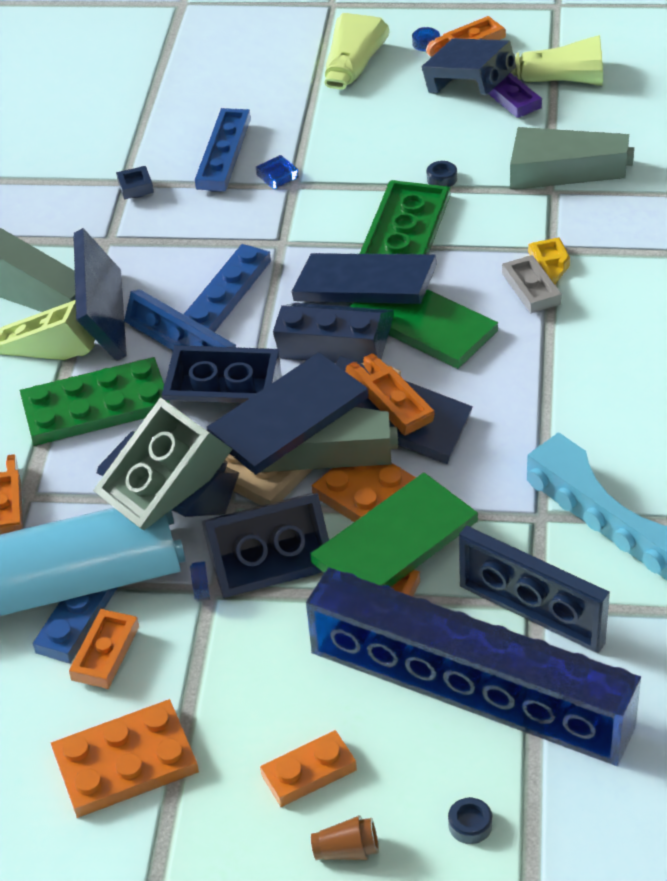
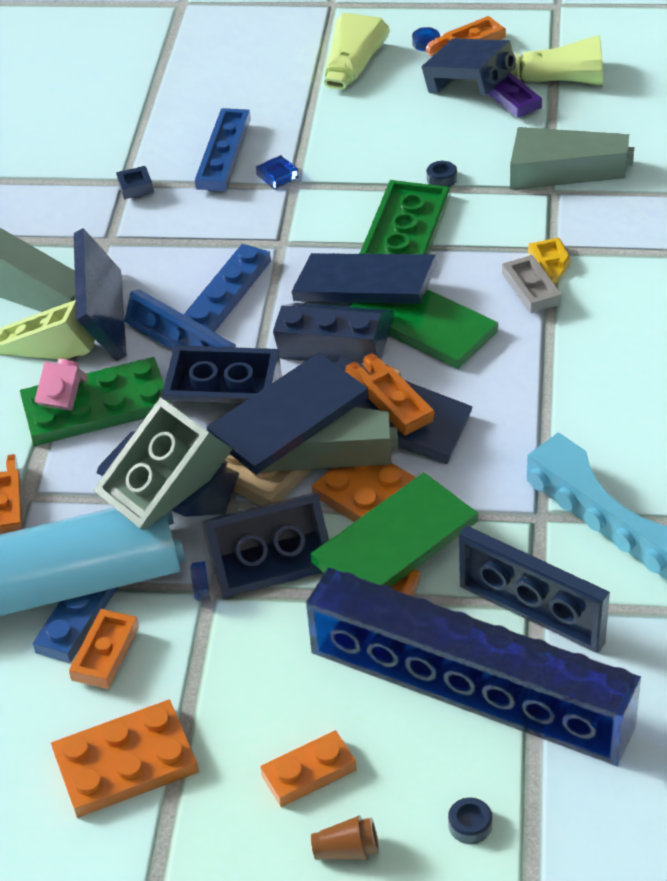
(59, 384): none -> bright pink bracket

